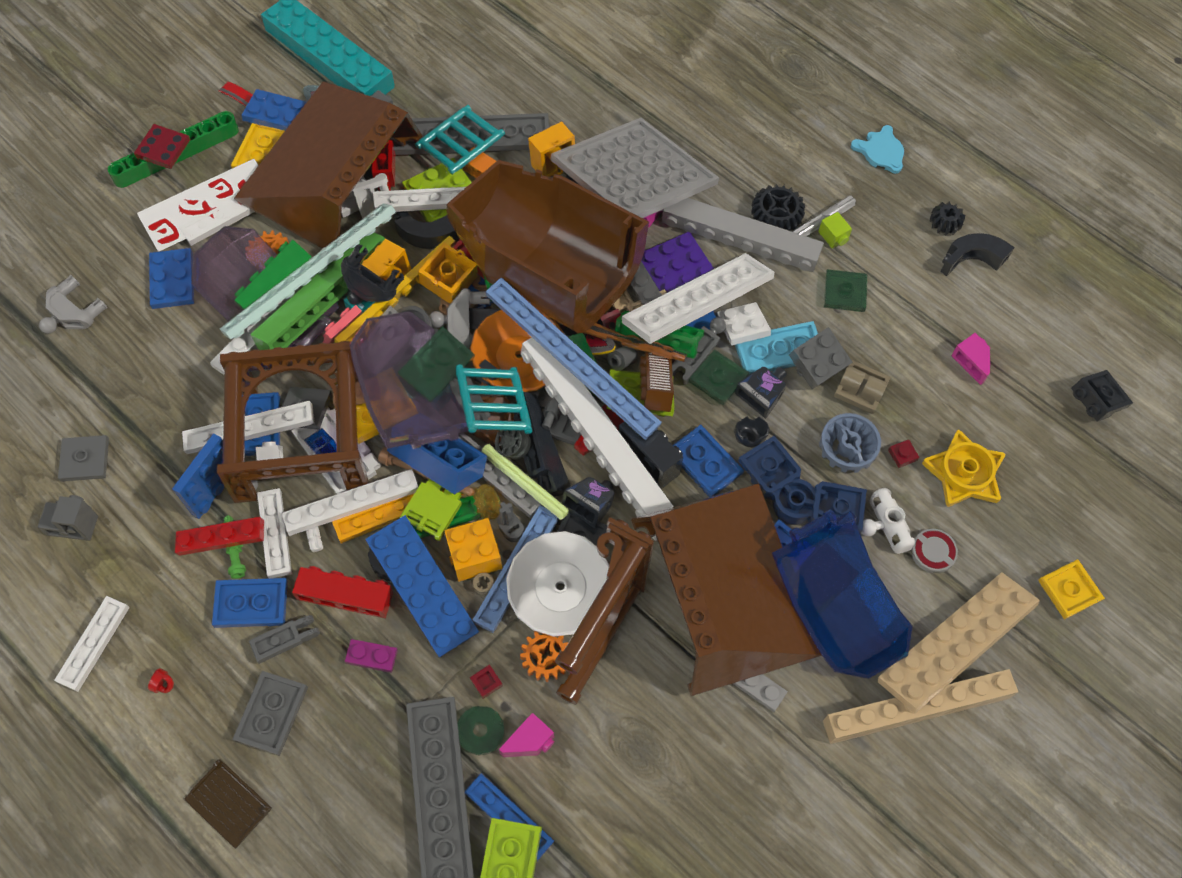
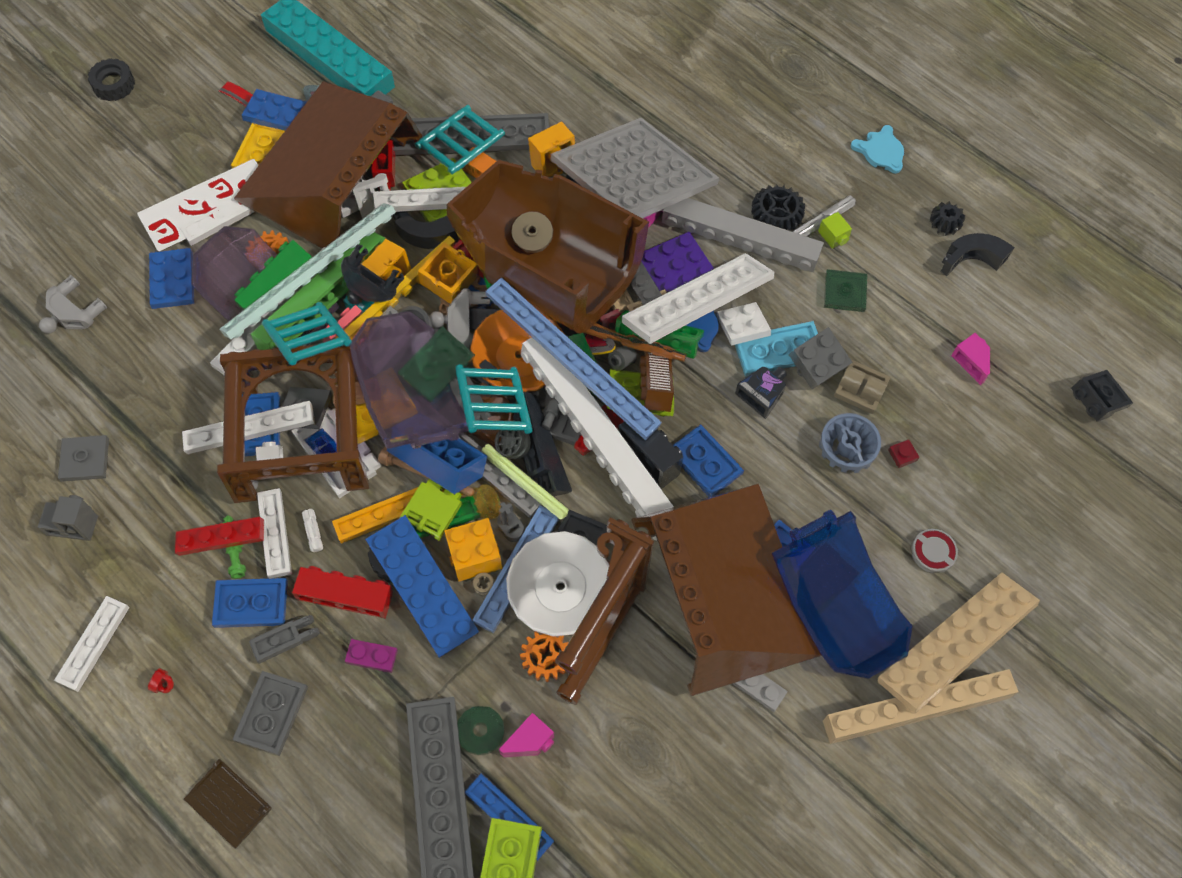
(107, 68): none -> black tyre
(162, 146): dark red tile -> none
(201, 481): blue plate -> none
(202, 136): green beam -> none
(326, 318): none -> teal bar
(350, 502): white plate -> none
(486, 681): dark red plate -> none
(532, 242): none -> dark tan plate
(589, 500): black torso -> none
(705, 347): dark grey plate -> none
(718, 377): clear green plate -> none
(751, 432): black hair -> none
(780, 481): dark blue plate -> none
(884, 510): white piece -> none
(966, 470): yellow plate -> none
(1071, 589): yellow plate -> none

